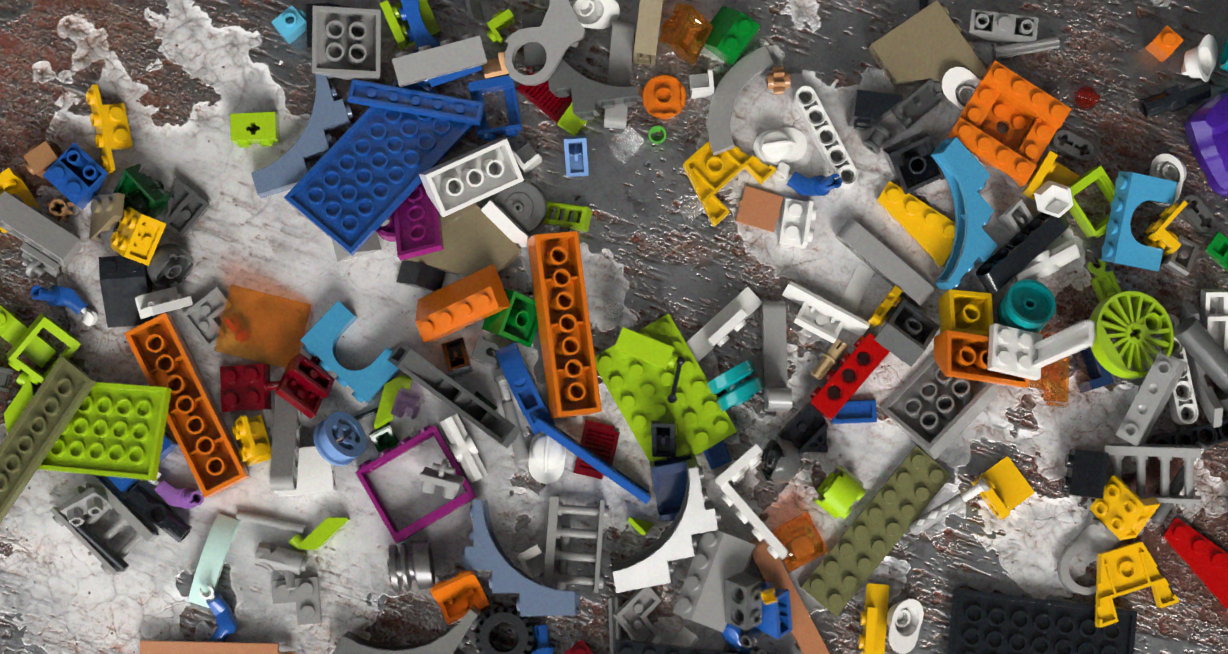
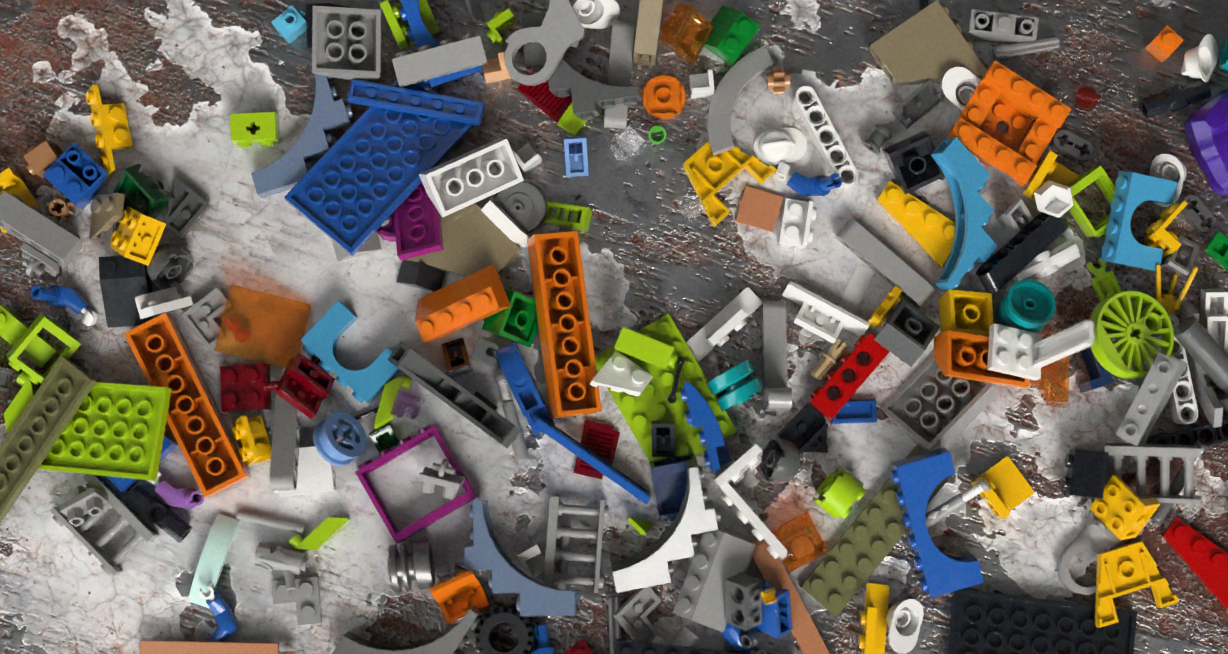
(102, 547): black bar -> none
(464, 448): white piece -> none
(491, 85): blue panel -> none
(546, 459): white piece -> none
(622, 375): none -> white wing
(702, 416): none -> blue slope
(870, 108): black slope -> none
(915, 481): none -> blue arch
(1169, 301): none -> yellow plant

